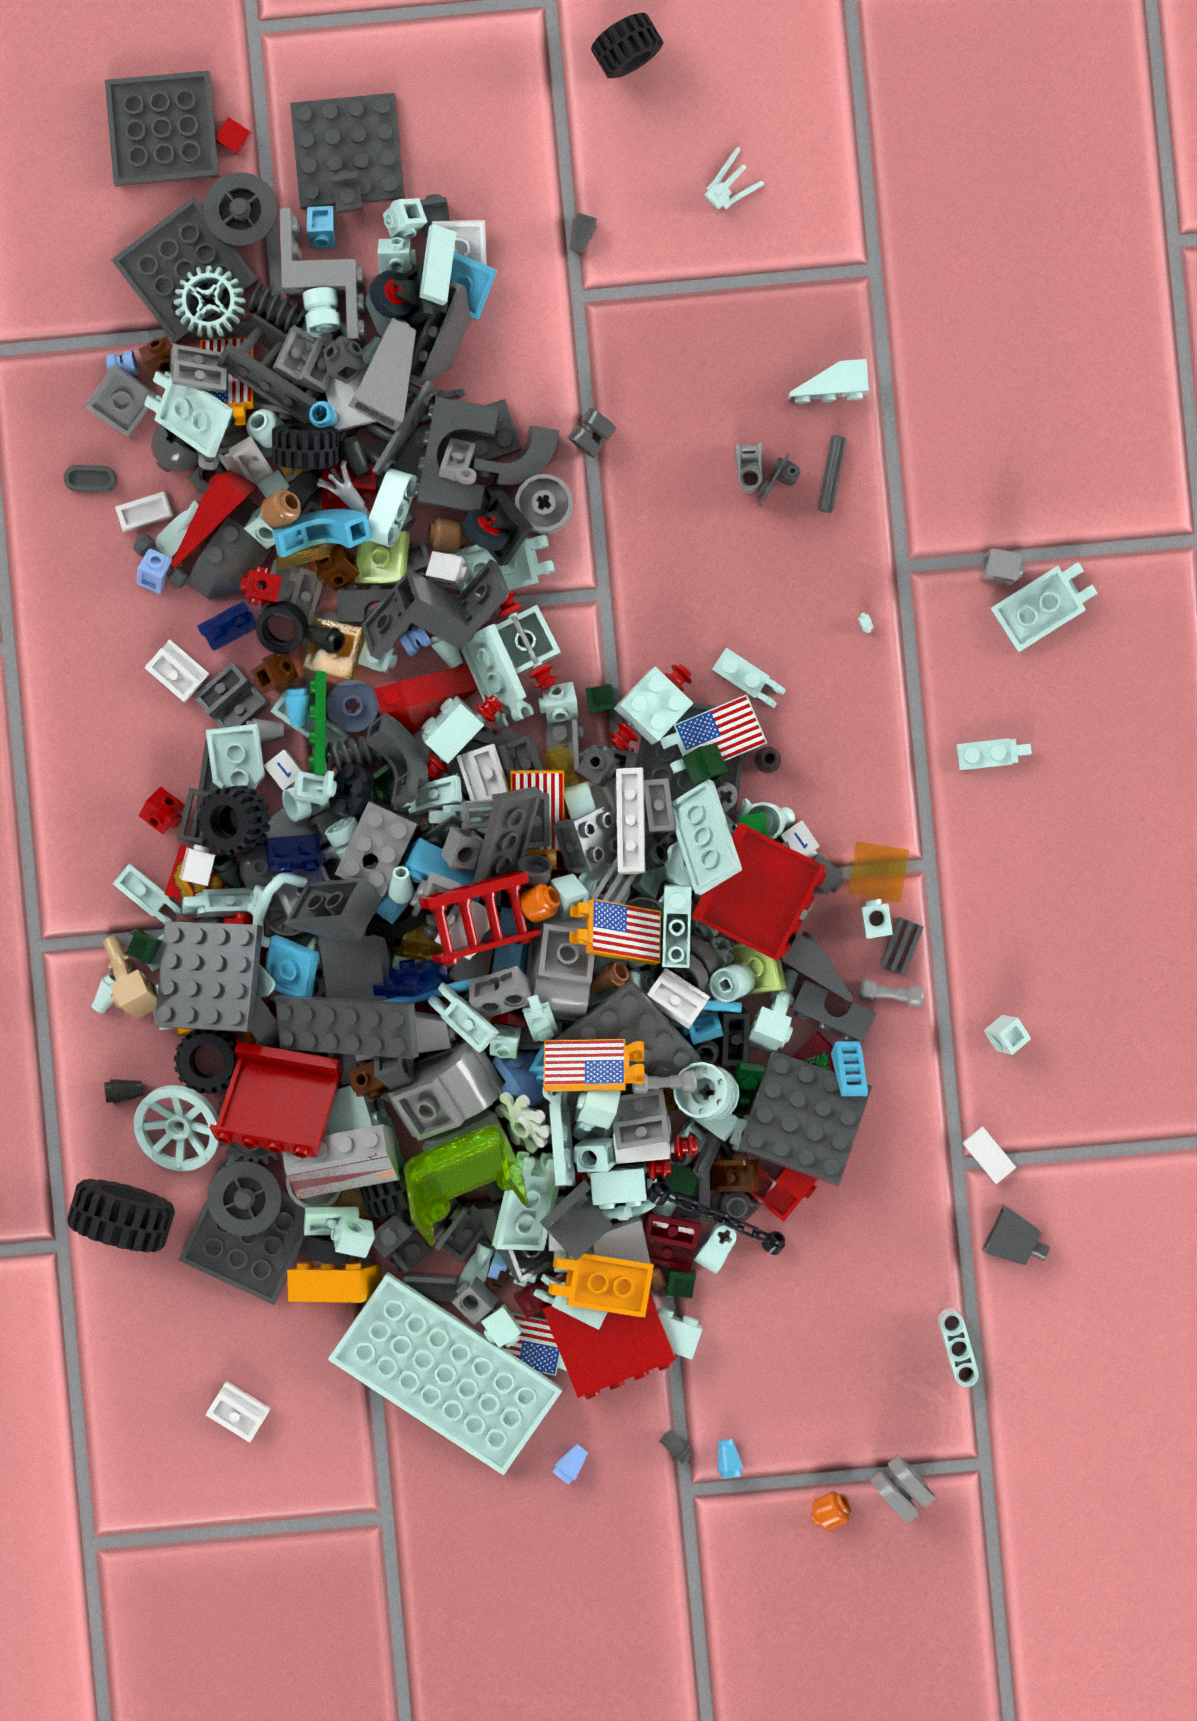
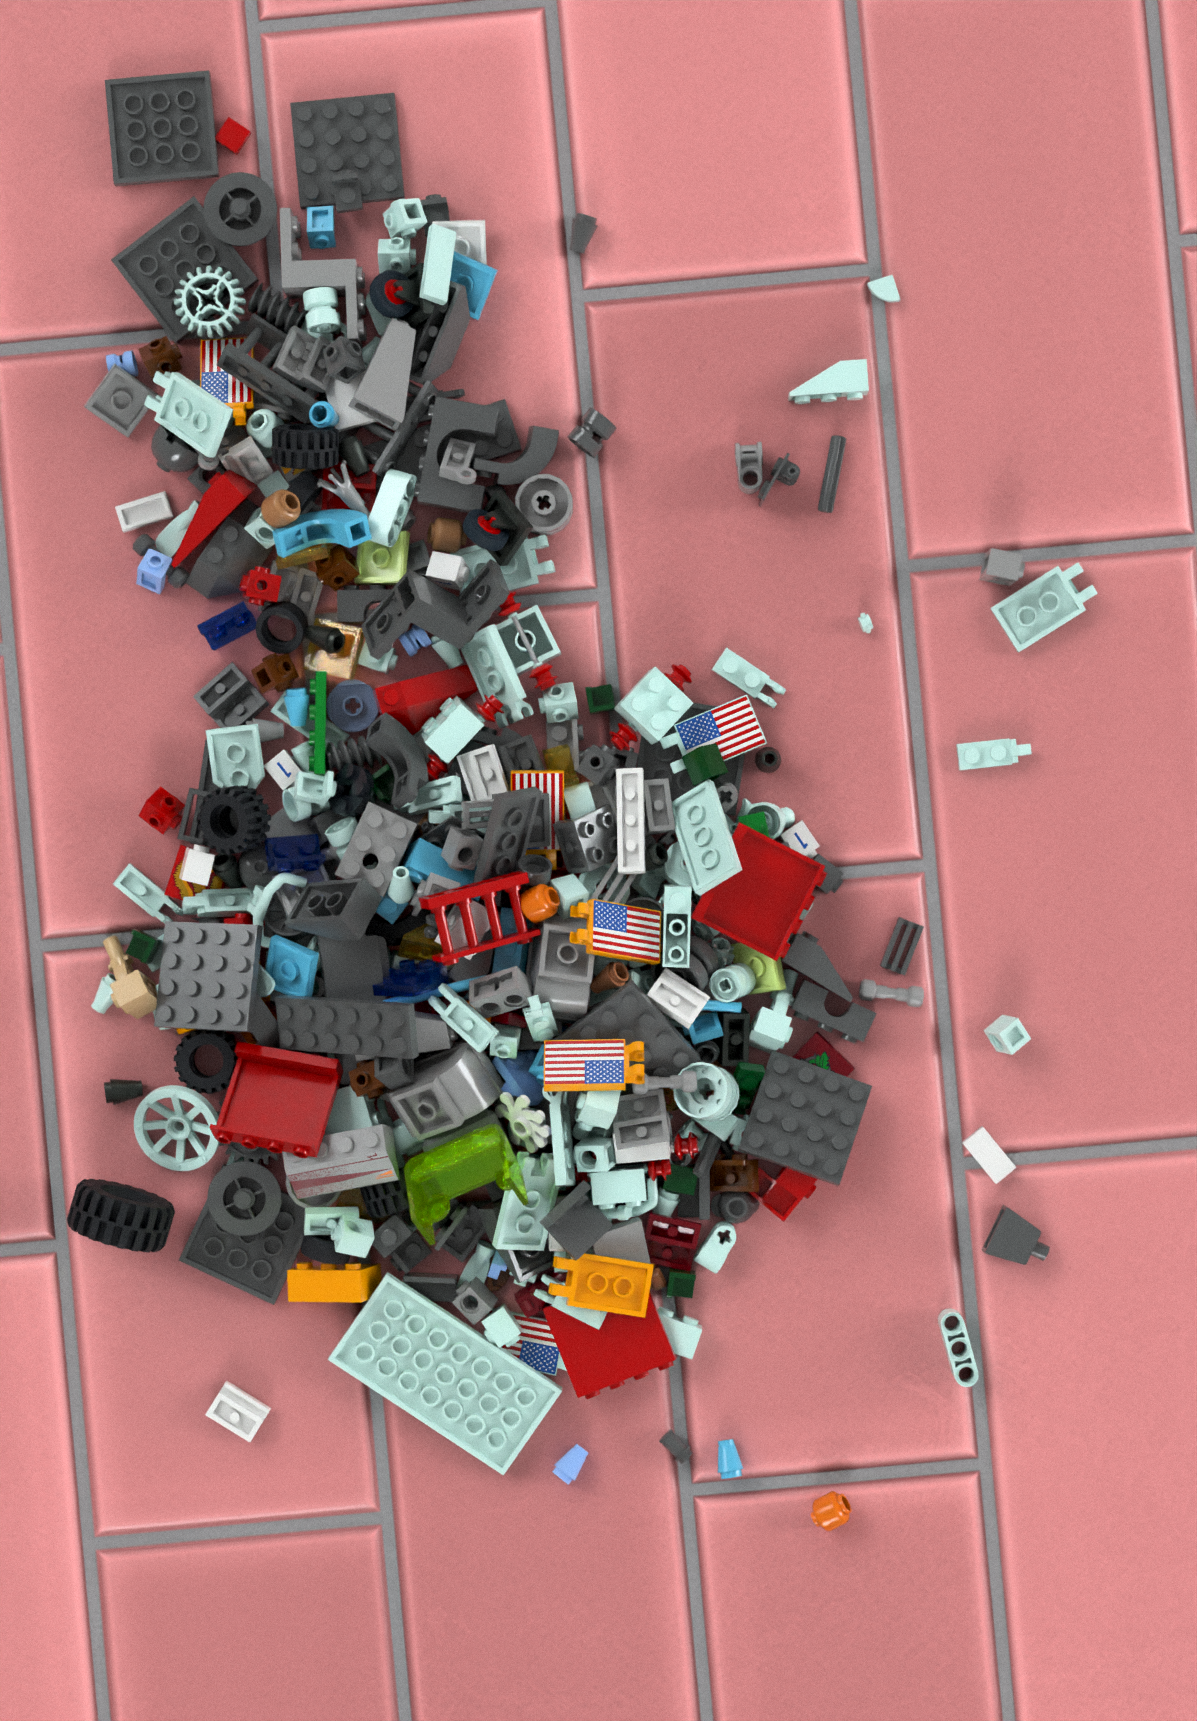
(90, 479): dark grey tile -> none
(177, 670): white plate -> none
(197, 368): light grey slope -> none
(301, 755): none -> light aqua cone
(404, 1141): none -> light aqua head
(627, 45): black tyre -> none
(660, 1193): black piece -> none
(719, 193): light aqua plant -> none
(849, 1052): medium azure slope -> none
(878, 871): clear yellow tile -> none
(884, 928): light aqua brick -> none
(885, 289): none -> light aqua tile
(906, 1486): light grey wheel -> none

